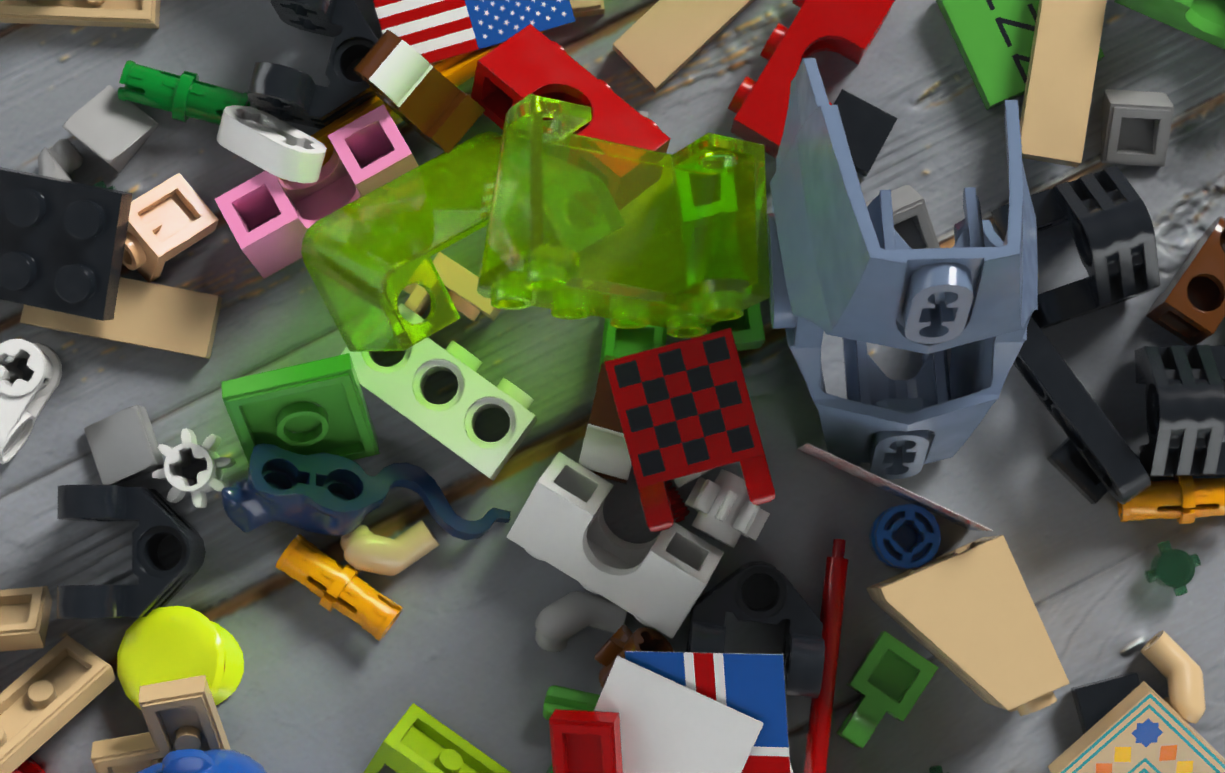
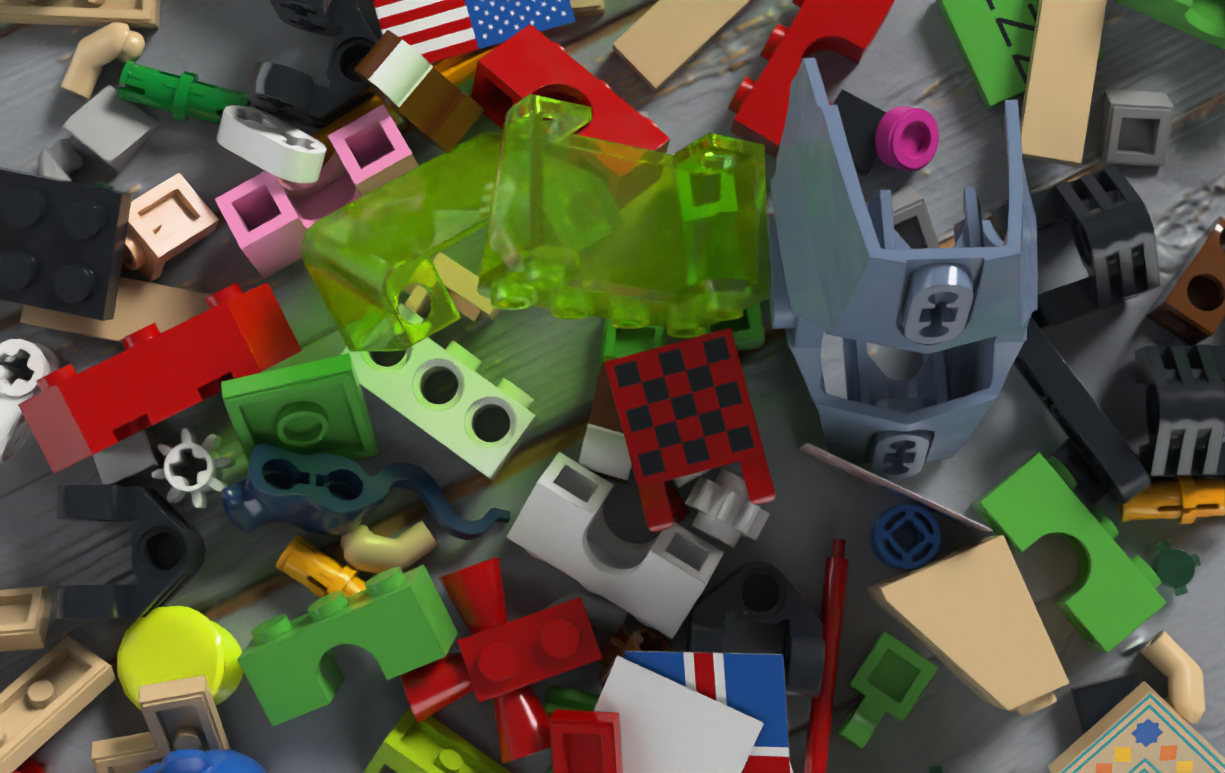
(96, 51): none -> tan arm
(157, 375): none -> red brick
(393, 619): none -> bright green arch
(503, 658): none -> red brick
(907, 138): none -> dark pink tile
(1110, 590): none -> bright green arch

